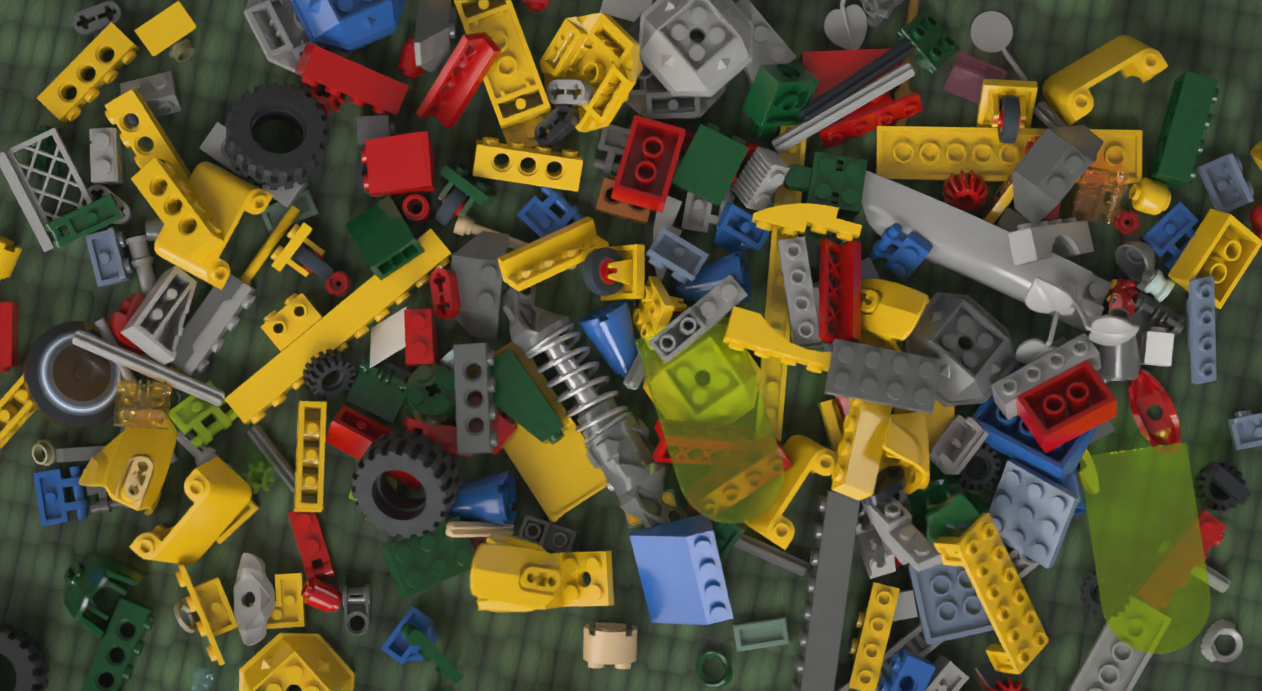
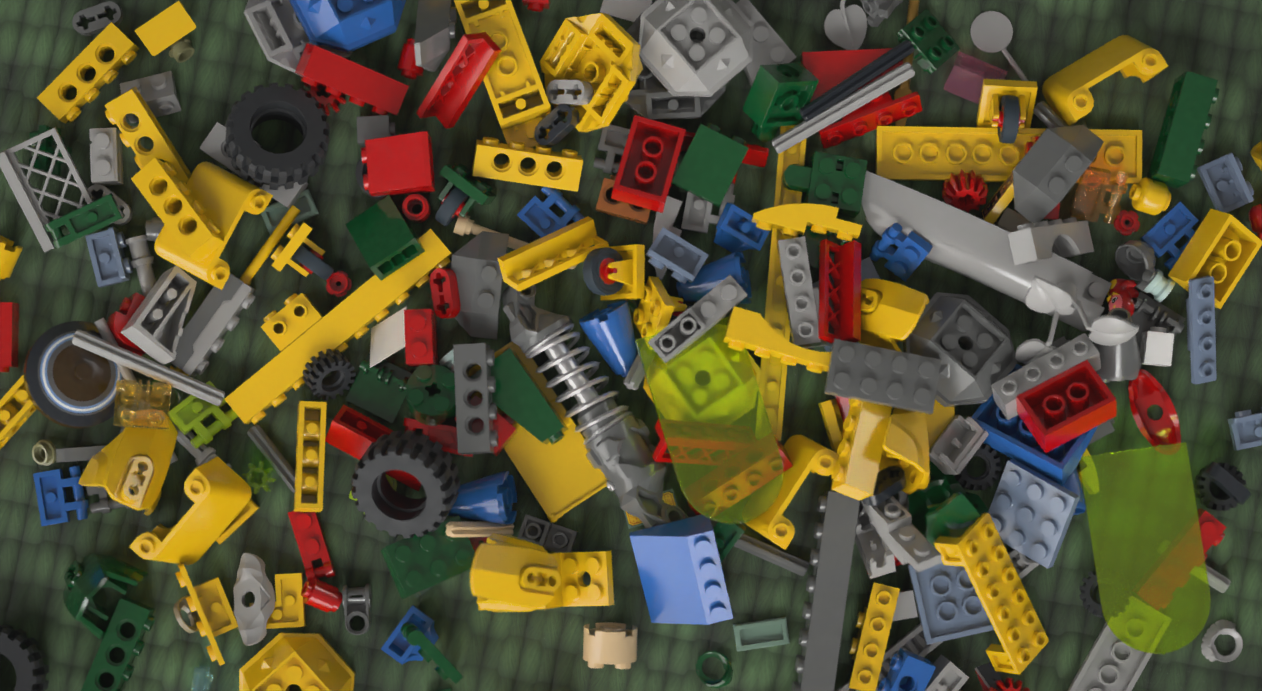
(760, 179): light grey brick -> none

